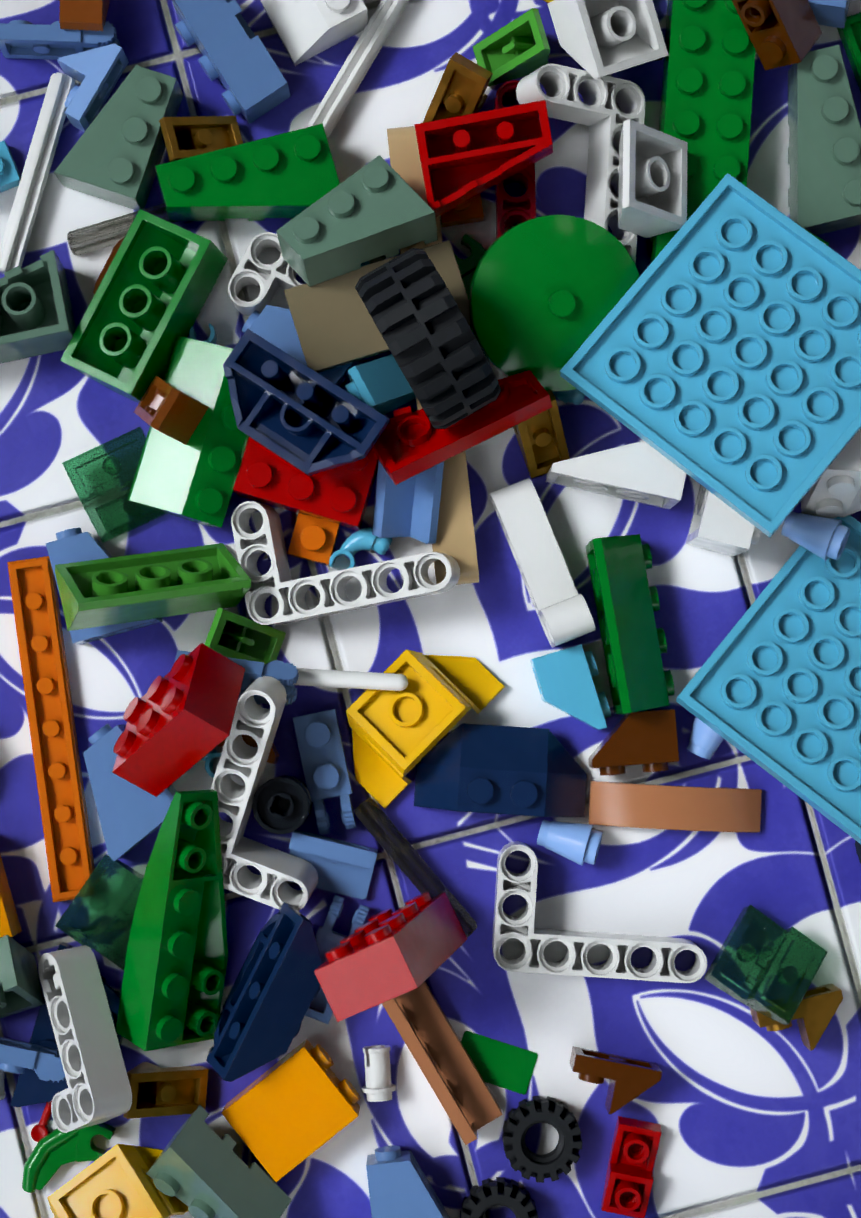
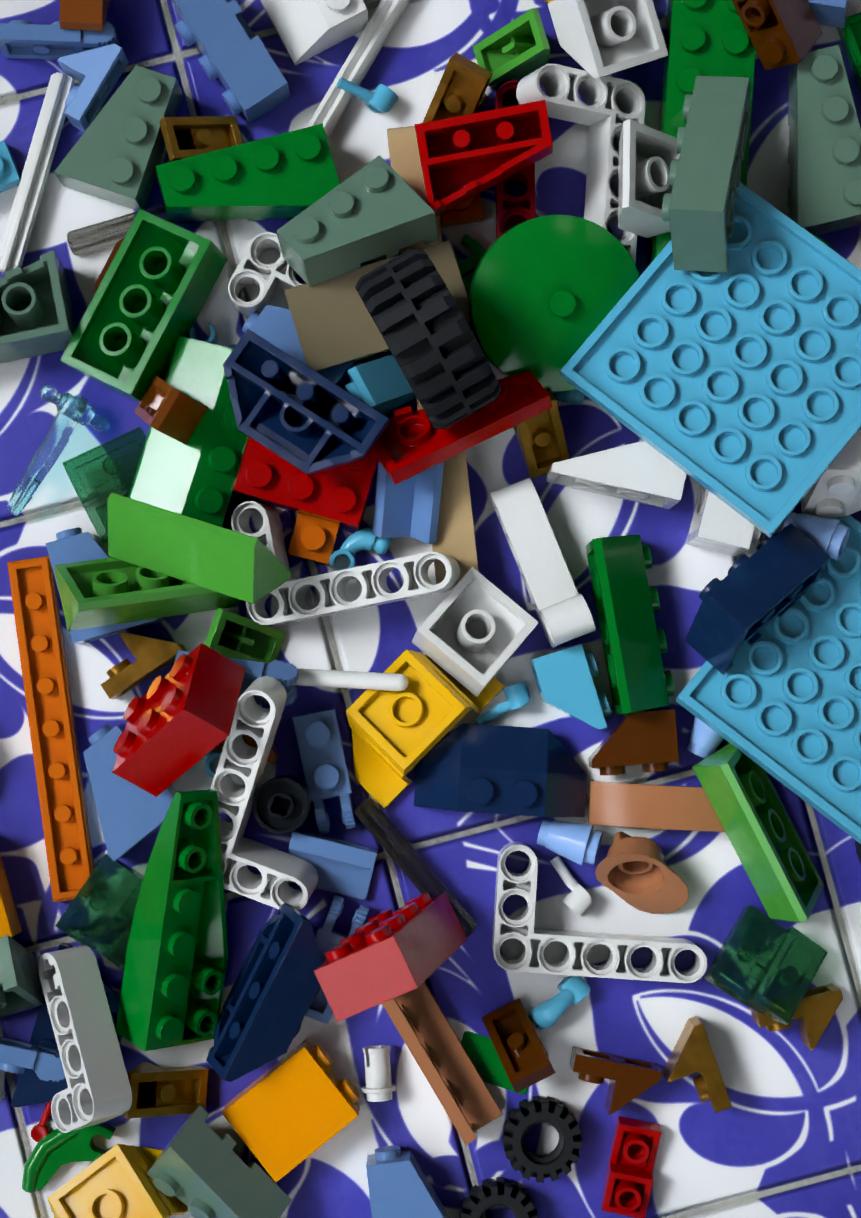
(70, 412): none -> clear light blue piece
(150, 658): none -> pearl gold slope
(192, 550): none -> bright green slope
(378, 102): none -> medium azure hand
(474, 631): none -> white slope
(516, 695): none -> medium azure hand
(518, 1045): none -> reddish brown slope
(572, 991): none -> medium azure arm
(579, 898): none -> white hand
(640, 875): none -> nougat piece
(695, 1055): none -> pearl gold slope
(707, 172): none -> sand green wedge
(754, 594): none -> dark blue wedge
(761, 833): none -> bright green slope

